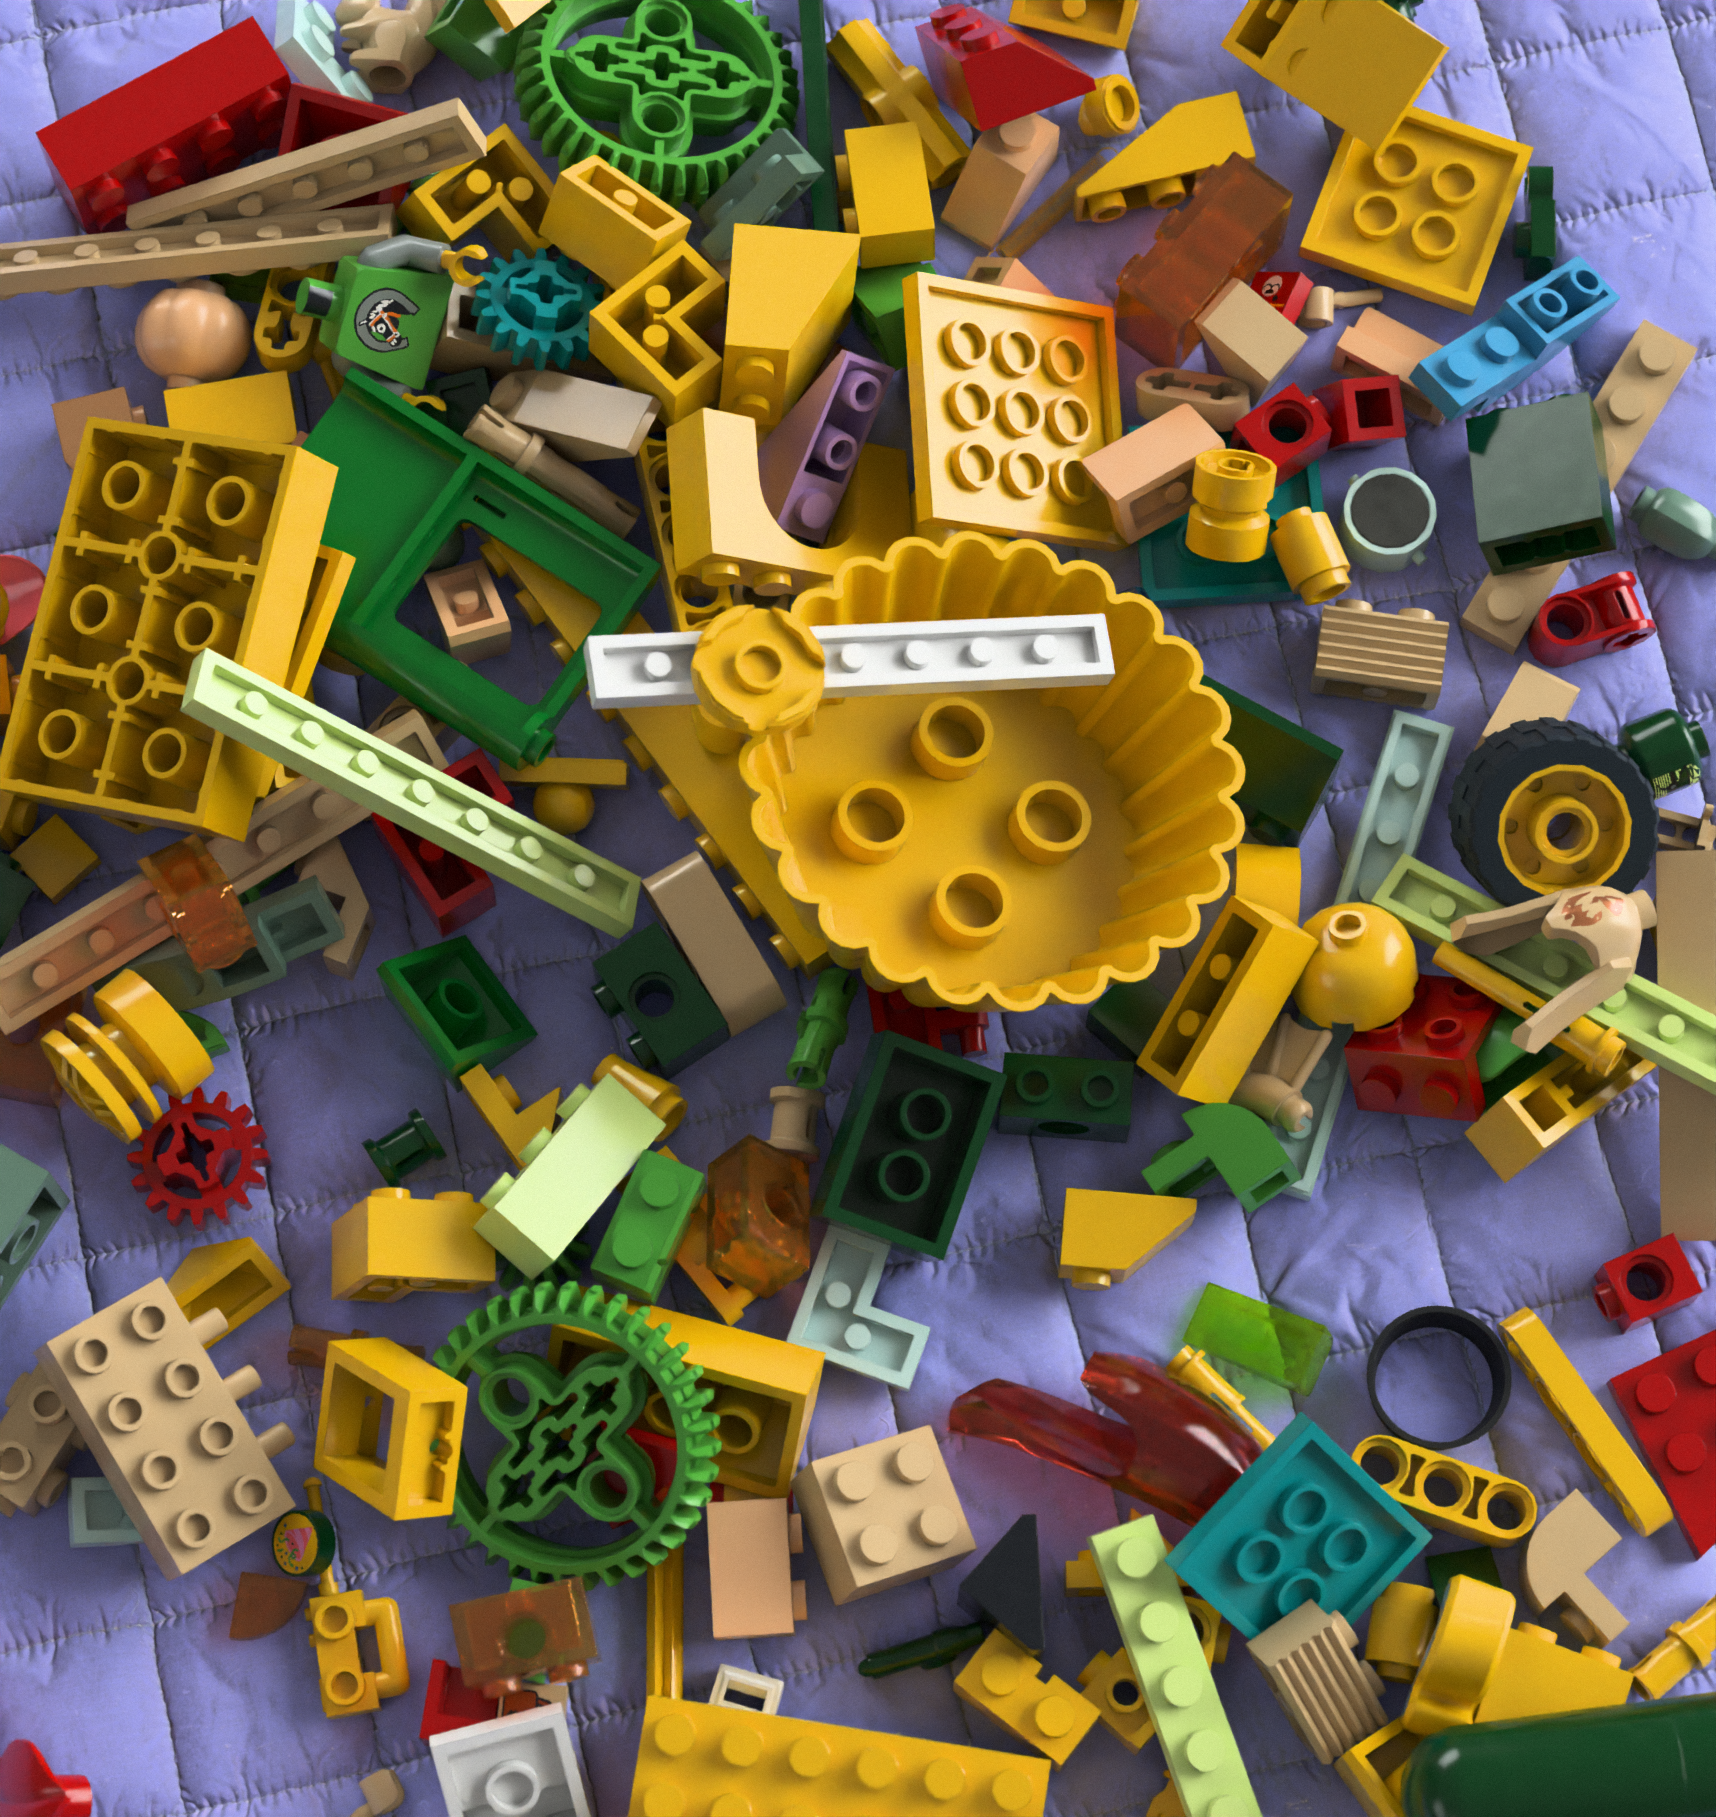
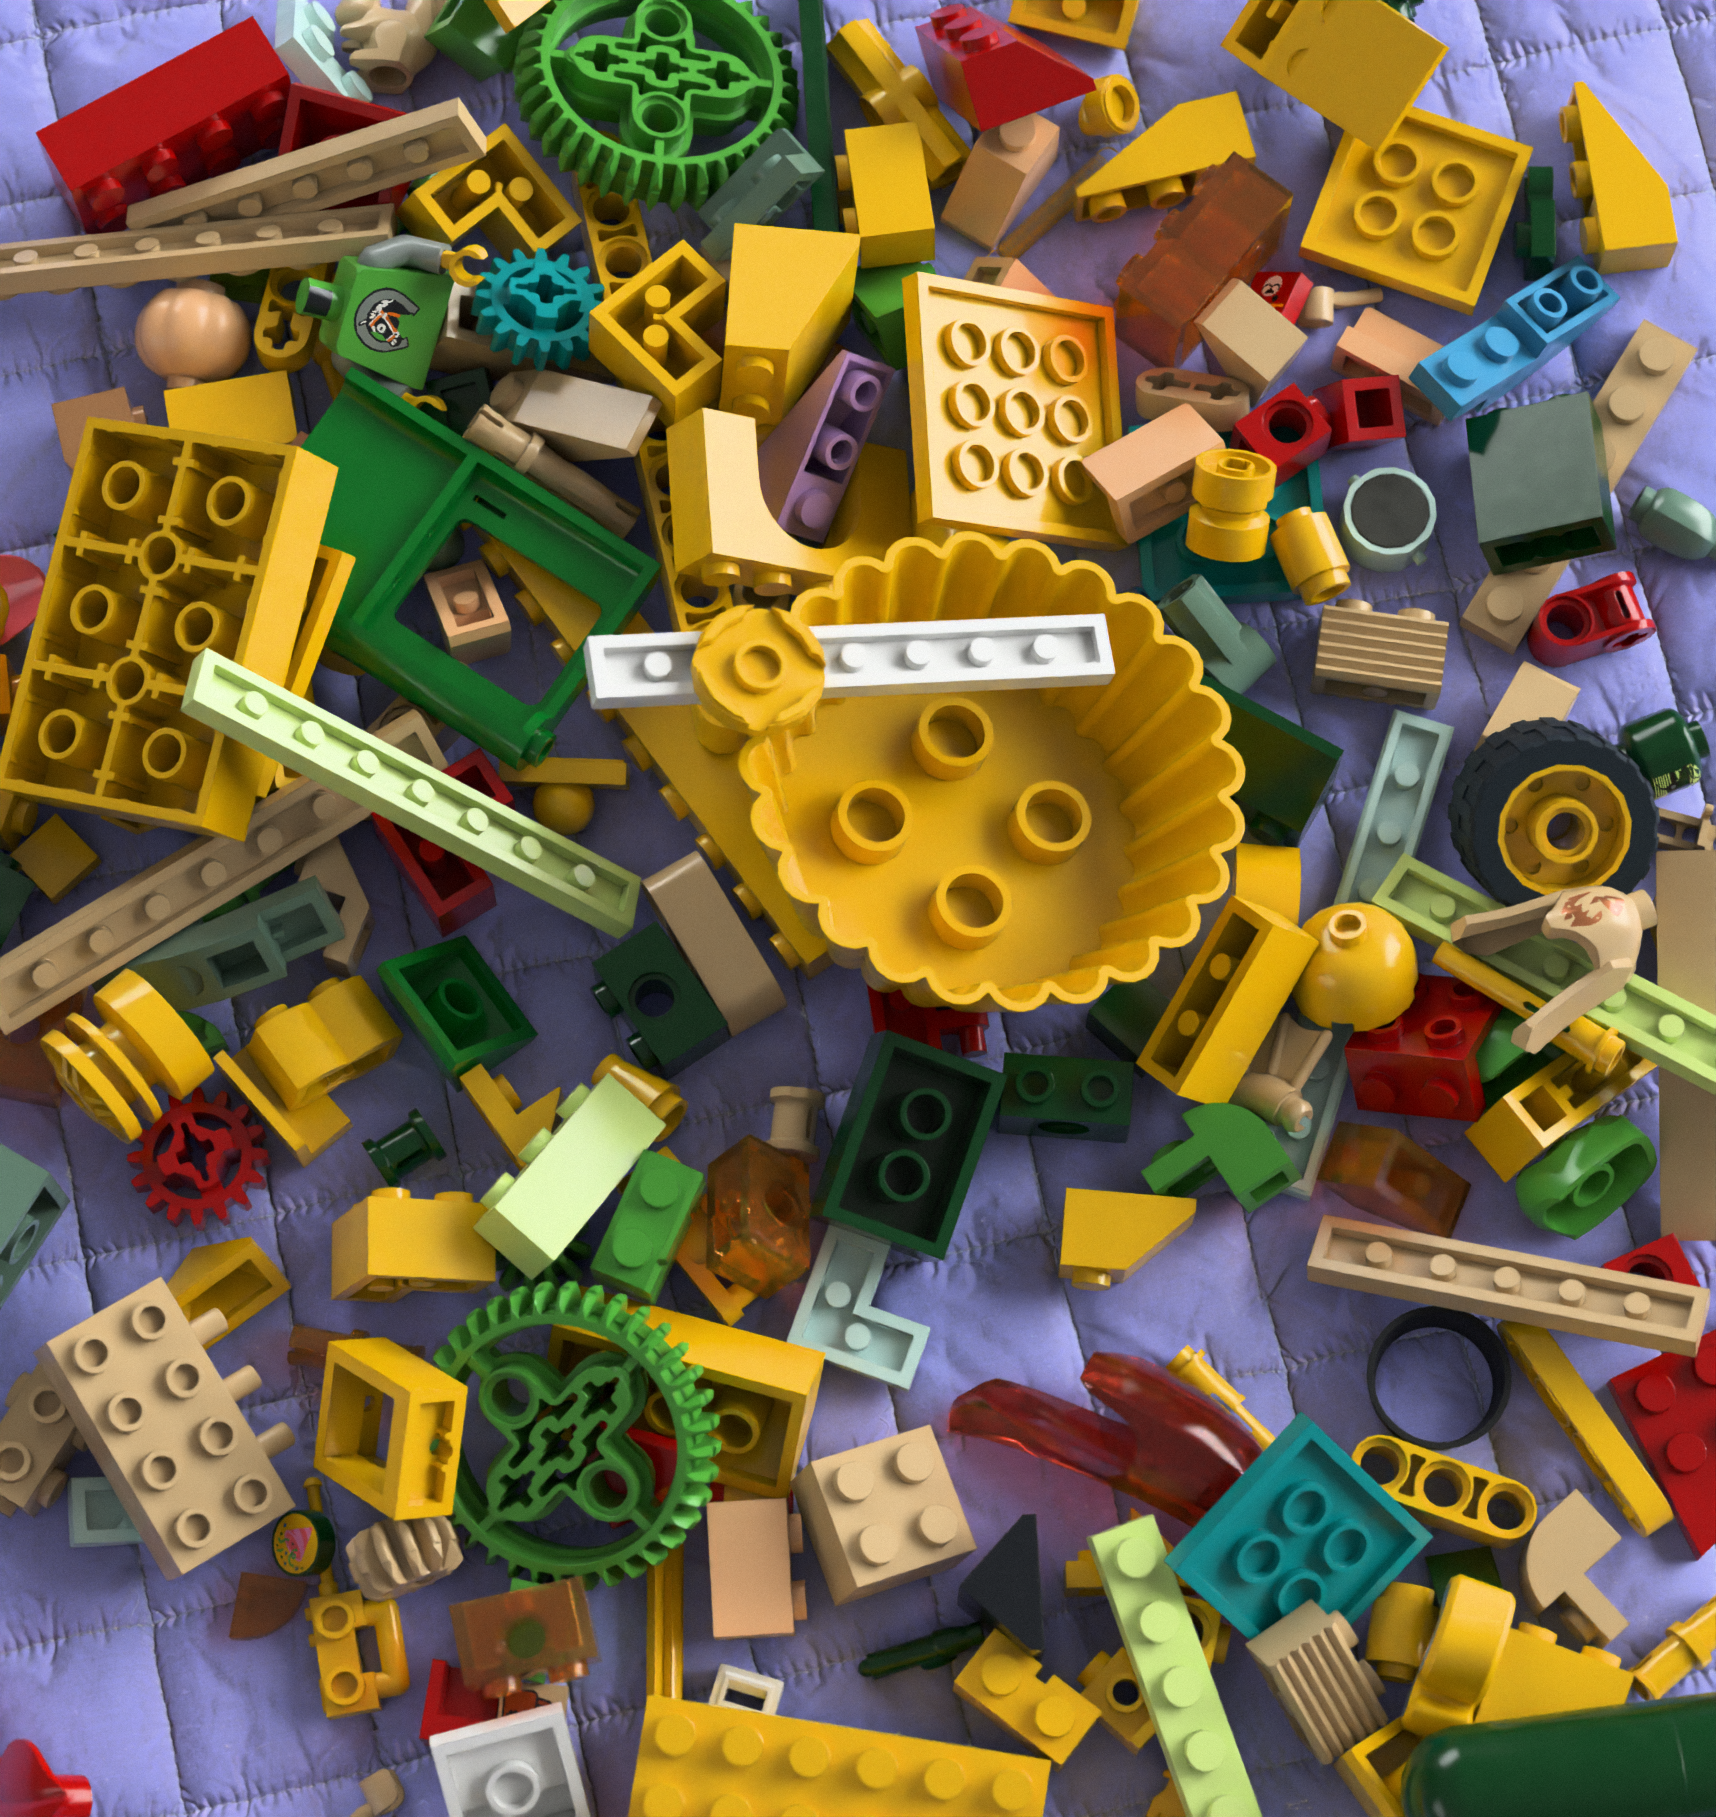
(198, 904): clear orange brick -> none
(302, 1131): none -> yellow panel
(323, 1041): none -> yellow brick
(403, 1556): none -> tan gear
(609, 221): yellow brick -> none
(822, 1028): bright green pin -> none
(1228, 648): none -> sand green piece
(1260, 1338): clear neon green slope -> none
(1393, 1179): none -> clear orange slope
(1509, 1285): none -> tan plate
(1586, 1176): none -> bright green piece
(1623, 196): none -> yellow slope

